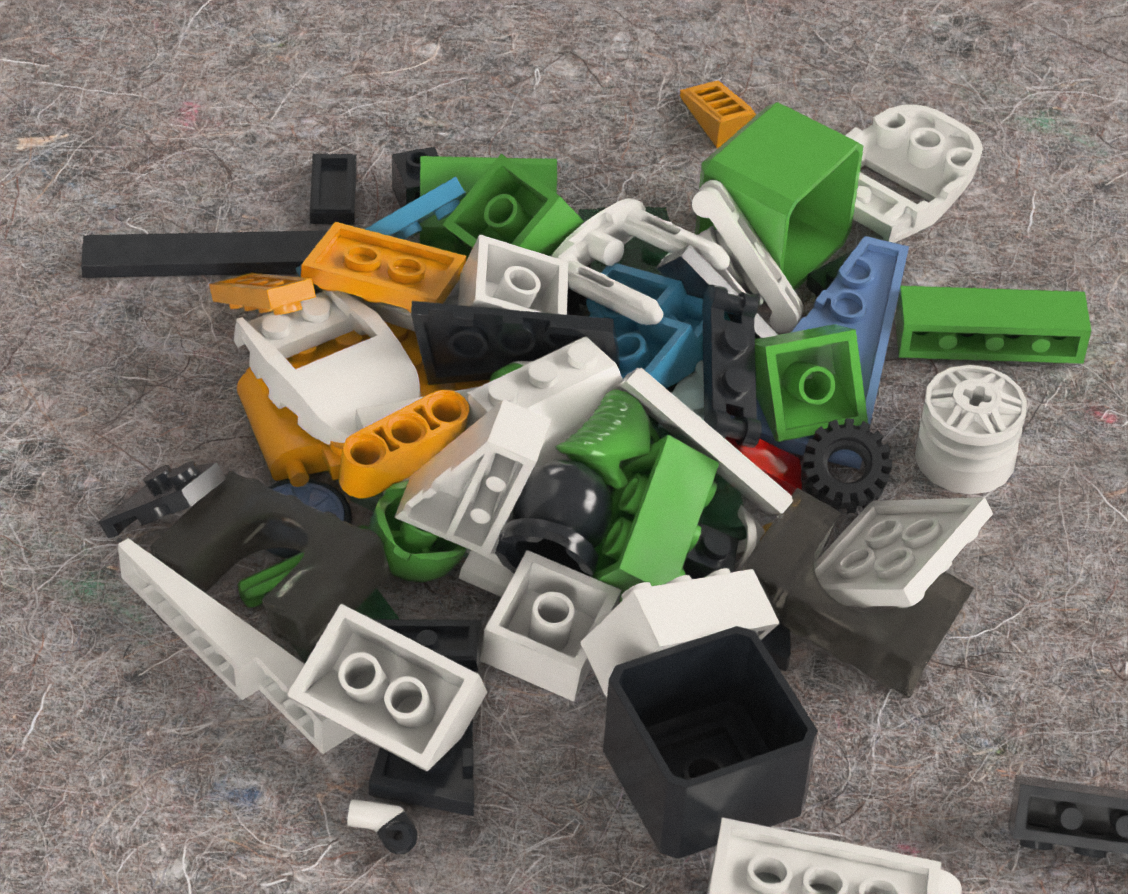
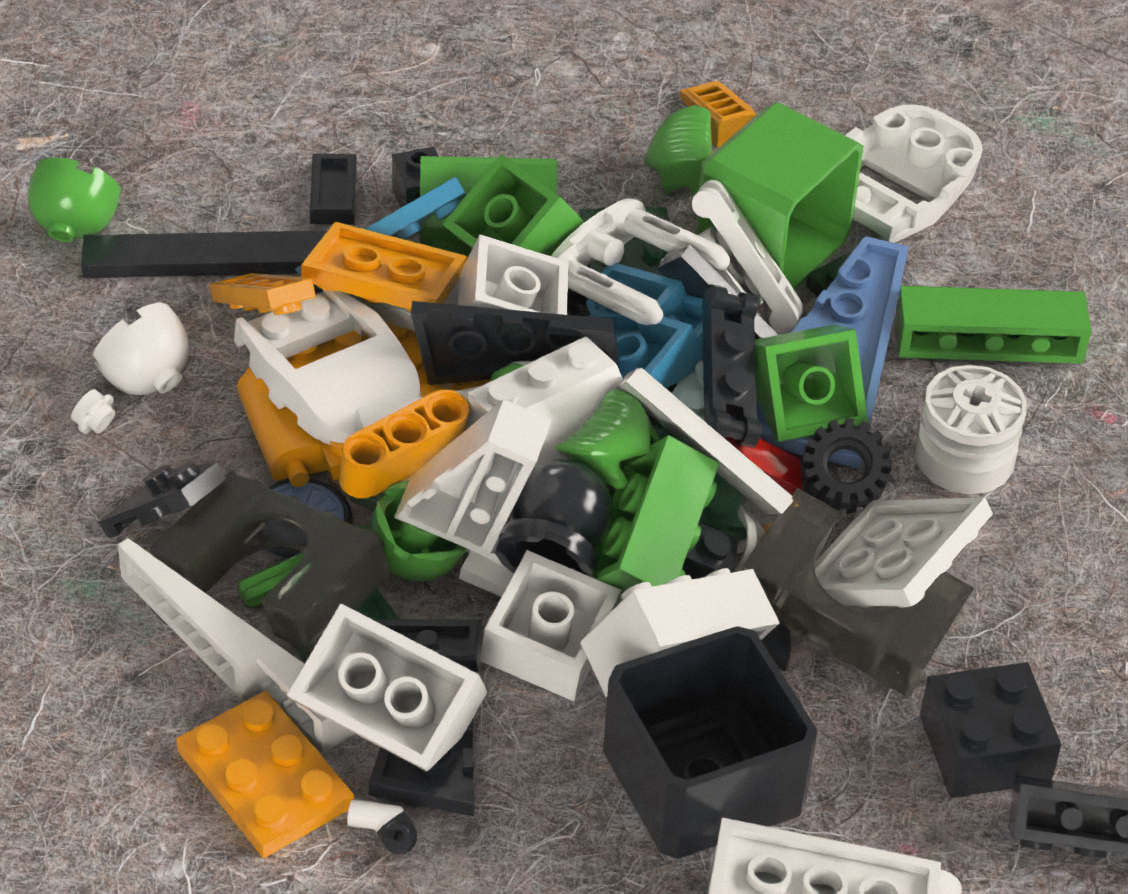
(70, 199): none -> bright green cylinder
(93, 412): none -> white plate
(146, 353): none -> white cylinder
(265, 773): none -> light orange plate
(680, 148): none -> bright green hair
(989, 728): none -> black brick

